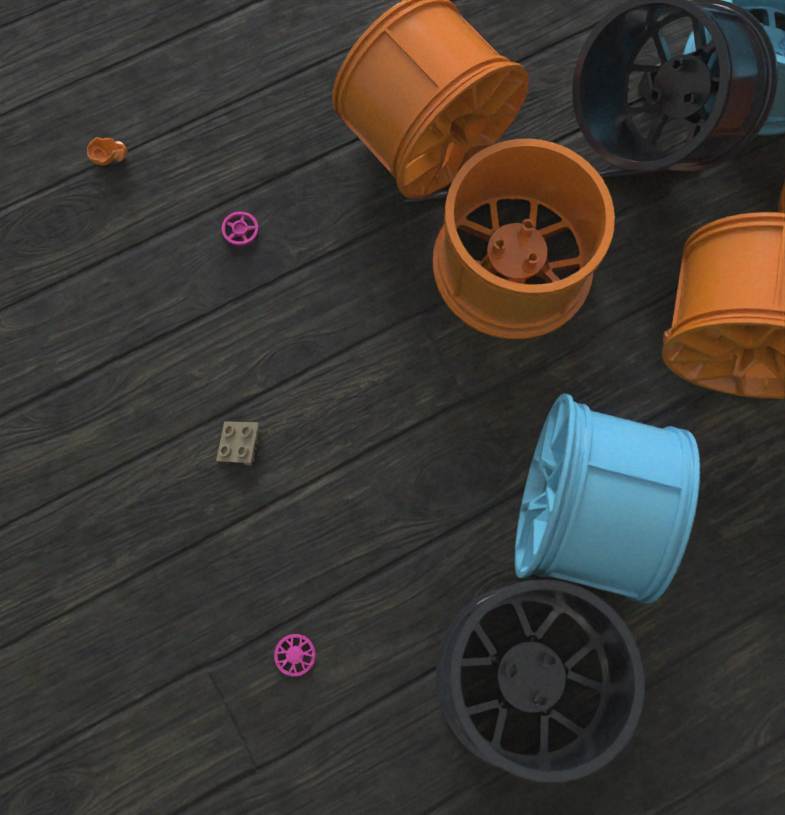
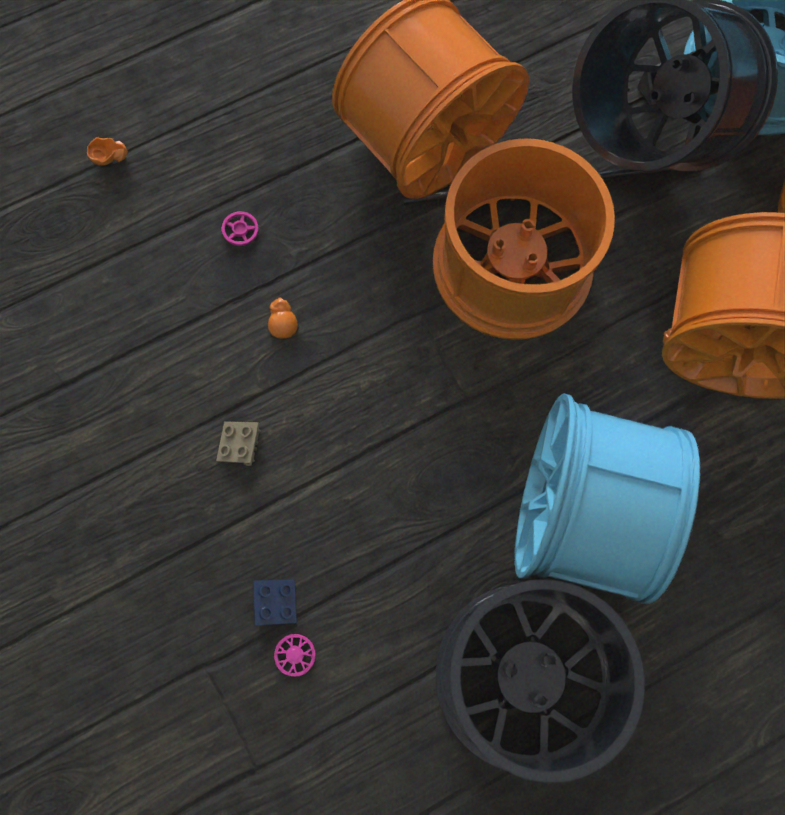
(274, 602): none -> dark blue hinge
(282, 320): none -> orange hair

